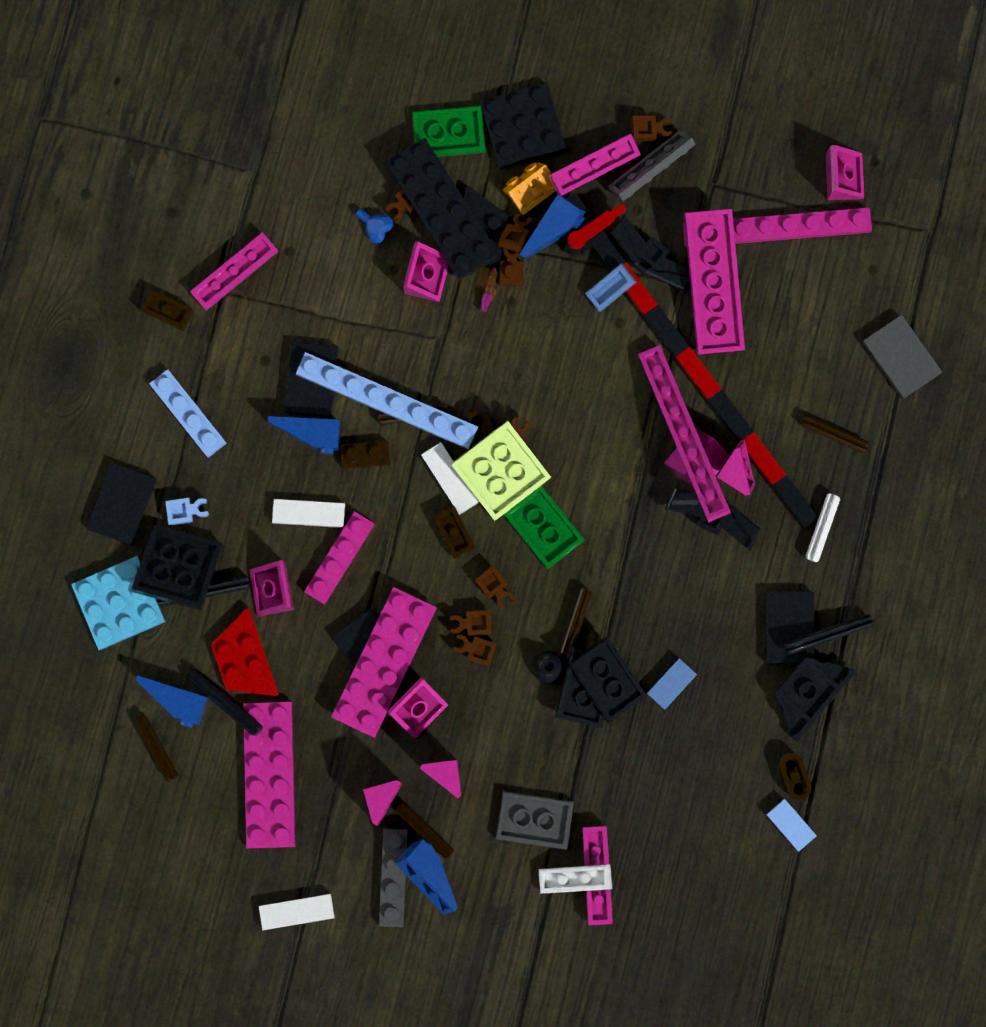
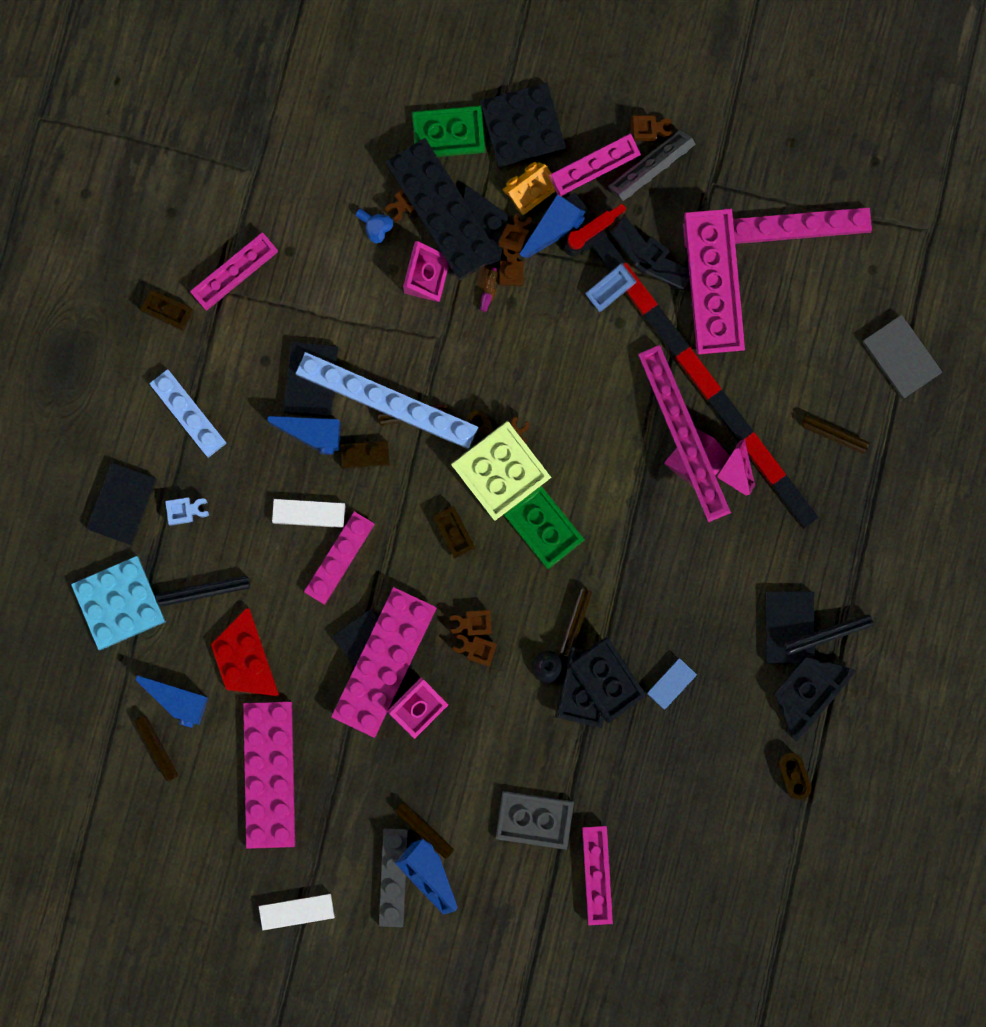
(177, 567): black plate -> none
(224, 702): black axle -> none
(271, 588): dark pink slope -> none
(380, 798): dark pink slope -> none
(445, 774): dark pink slope -> none
(453, 485): white tile -> none
(492, 584): reddish brown plate -> none
(575, 878): white tile -> none
(734, 523): black plate -> none
(791, 825): light blue tile -> none
(822, 527): white axle -> none
(844, 174): dark pink slope -> none

